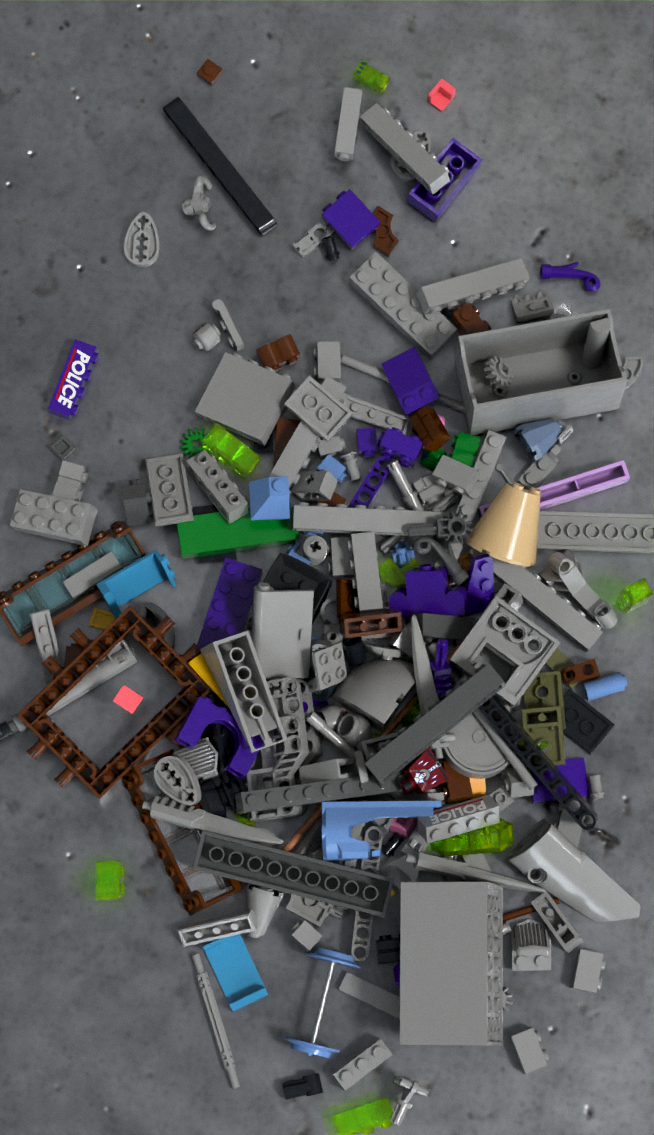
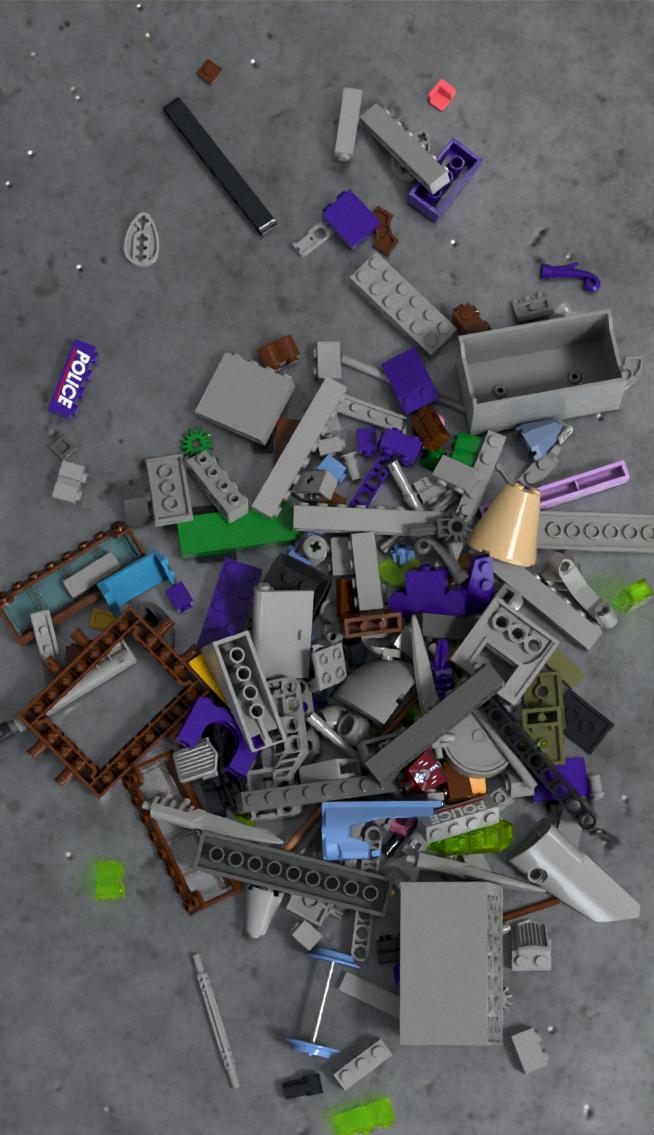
(53, 517): light grey brick -> none
(128, 699): coral panel -> none
(169, 785): light grey piece -> none
(180, 598): none -> dark purple brick
(199, 203): light grey piece -> none
(206, 337): light grey head -> none
(218, 928): light grey brick -> none
(227, 324): light grey plate -> none
(230, 450): clear neon green brick -> none
(235, 971): dark azure panel -> none
(269, 498): medium blue slope -> none
(318, 408): light grey plate -> none
(330, 247): black pin -> none
(361, 767): light grey tile -> none
(370, 77): clear neon green leg -> none
(410, 1088): light grey axle -> none
(472, 286): light grey brick -> none
(498, 373): light grey gear -> none
(557, 922): light grey slope -> none
(580, 672): reddish brown leg -> none
(588, 971): light grey brick -> none
(596, 343): light grey brick -> none
(604, 686): medium blue brick -> none

